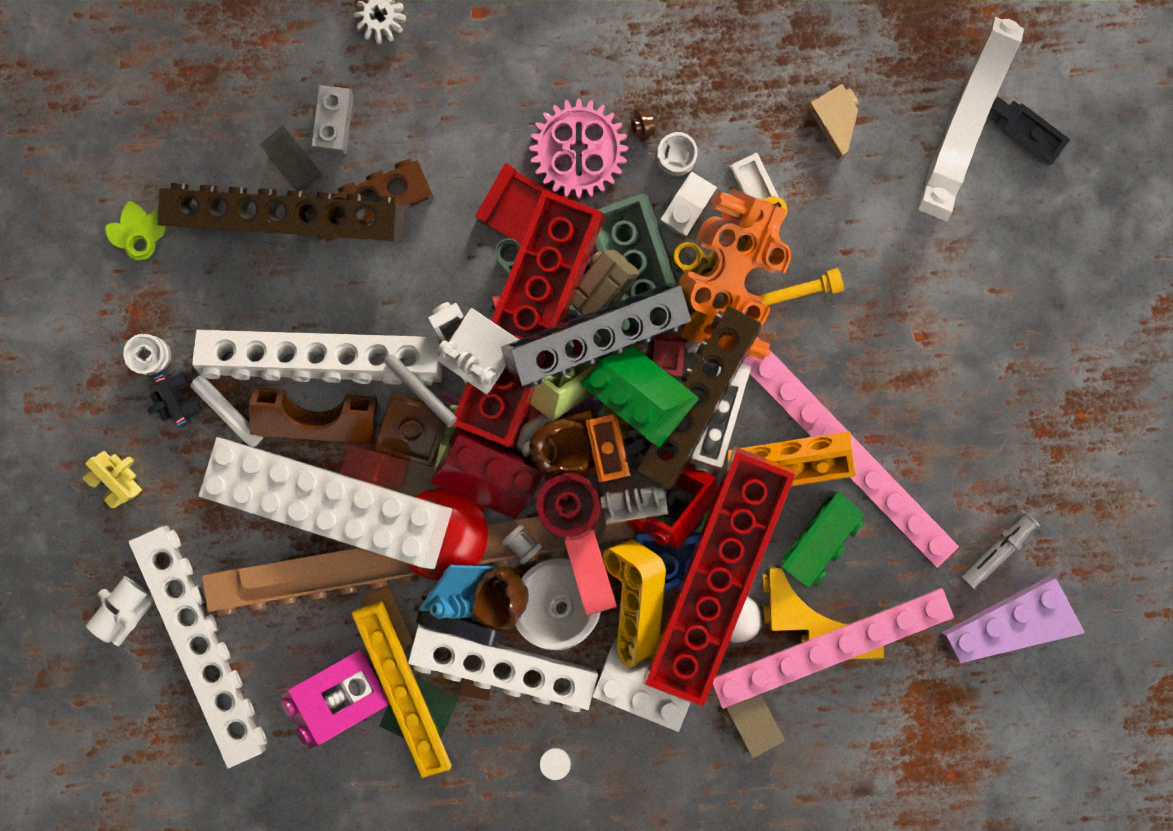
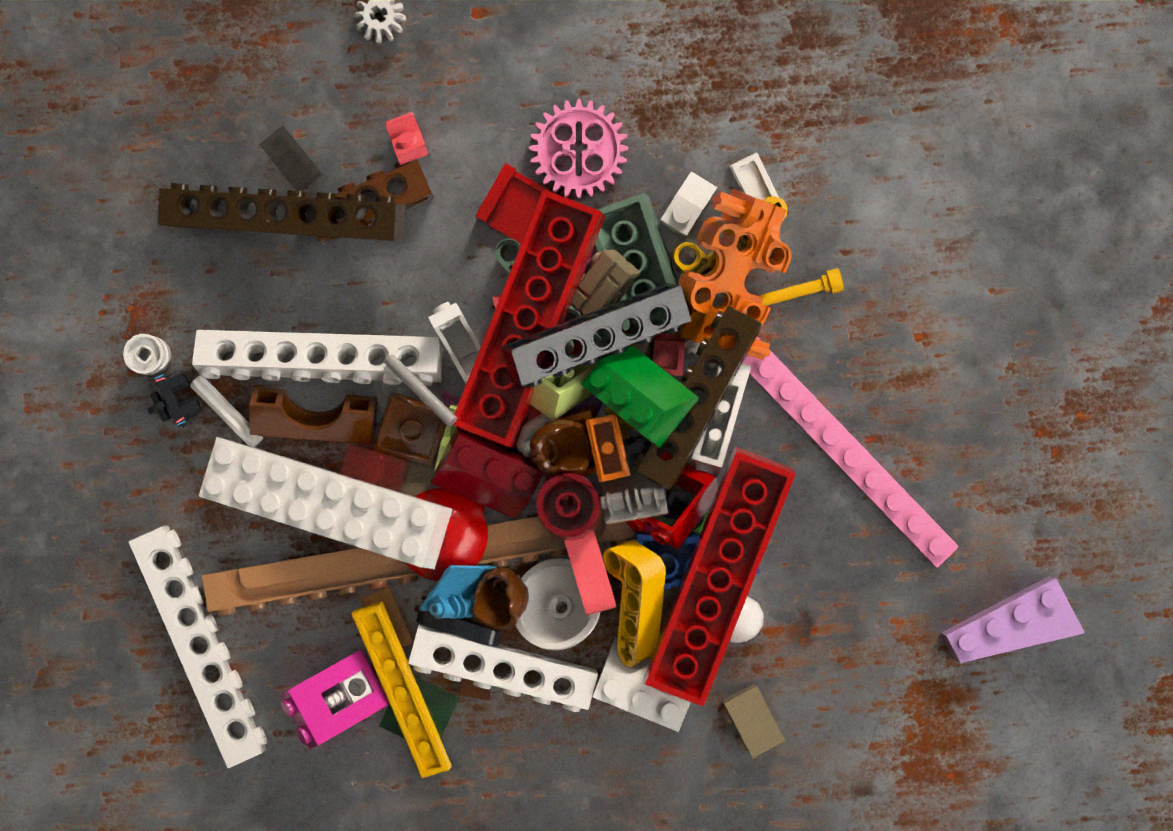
(114, 475): light yellow hips -> none
(119, 611): white pin -> none
(133, 227): lime plate -> none
(332, 120): light grey brick -> none
(406, 138): none -> coral bracket
(476, 351): white hinge -> none
(521, 544): light grey bush -> none
(555, 763): white tile -> none
(643, 125): reddish brown plate -> none
(676, 154): white wheel -> none
(789, 612): yellow arch -> none
(812, 457): light orange brick -> none
(821, 539): green slope -> none
(832, 648): bright pink plate -> none
(836, 117): tan slope -> none
(968, 118): white arch -> none
(1000, 551): light grey pin -> none
(1029, 129): black hinge -> none

